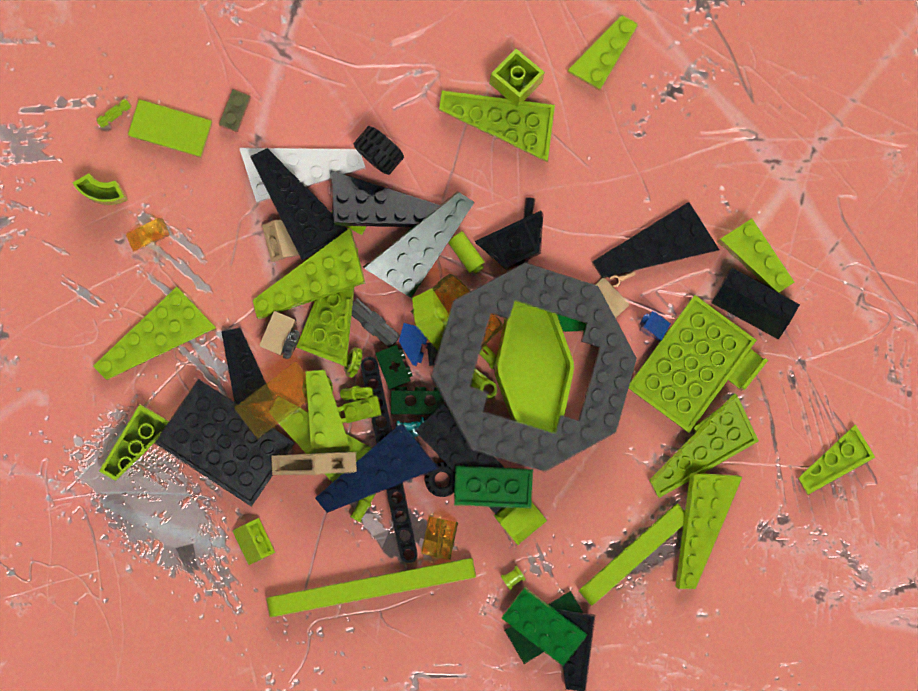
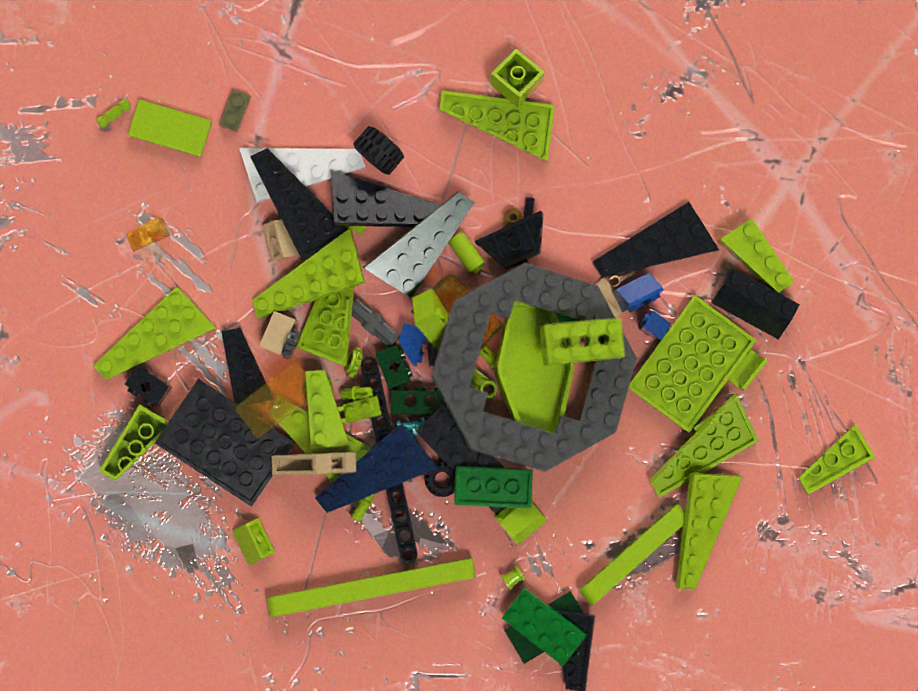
(100, 192): lime brick -> none
(158, 388): none -> black brick
(439, 538): clear yellow panel -> none
(507, 221): none -> pearl gold plate
(588, 330): none -> lime brick
(602, 56): lime wing -> none
(641, 290): none -> blue slope

